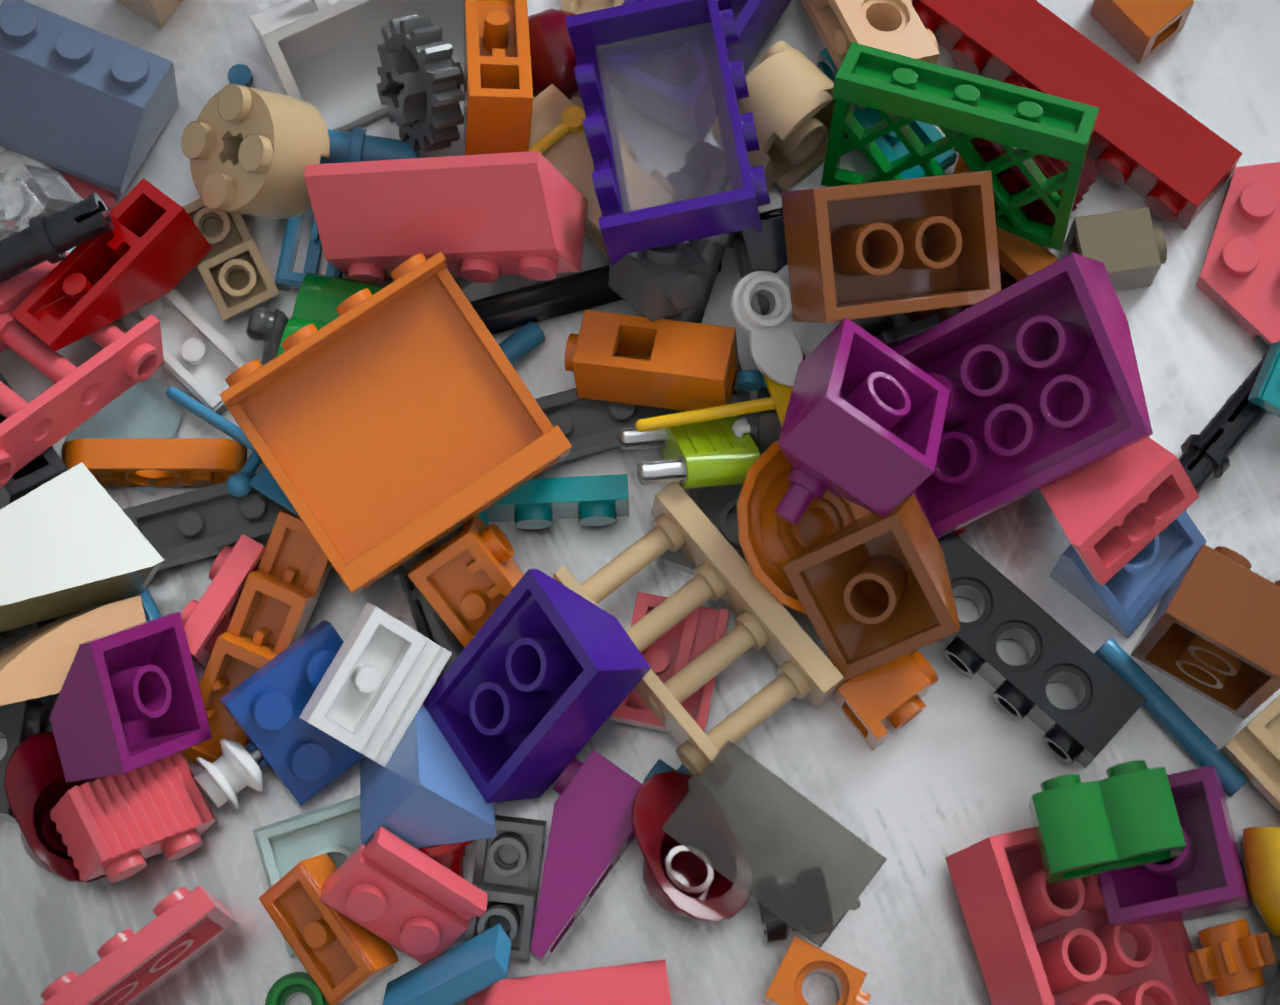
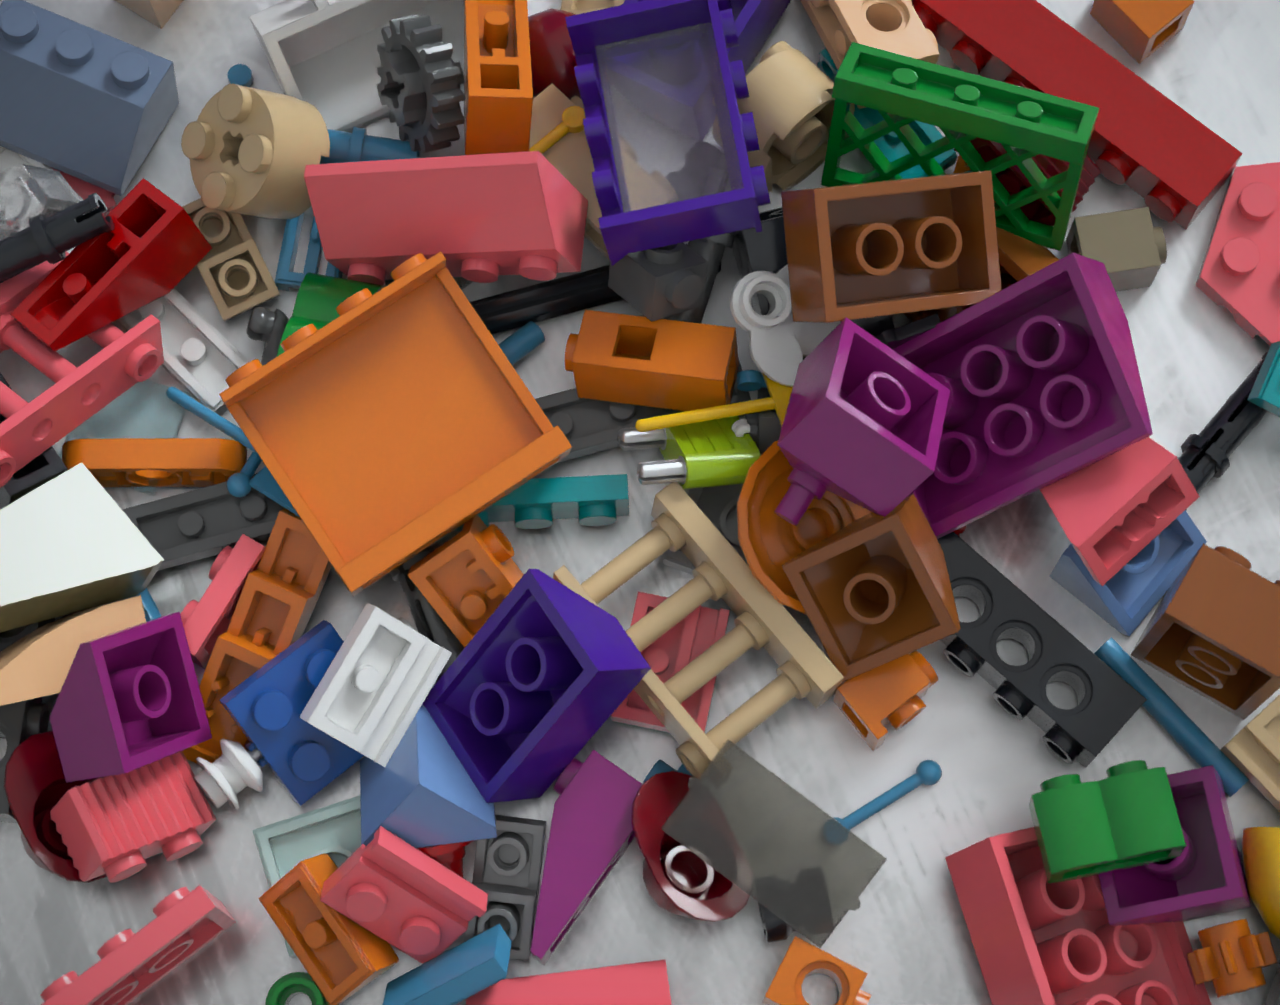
(927, 773): none -> dark azure hinge

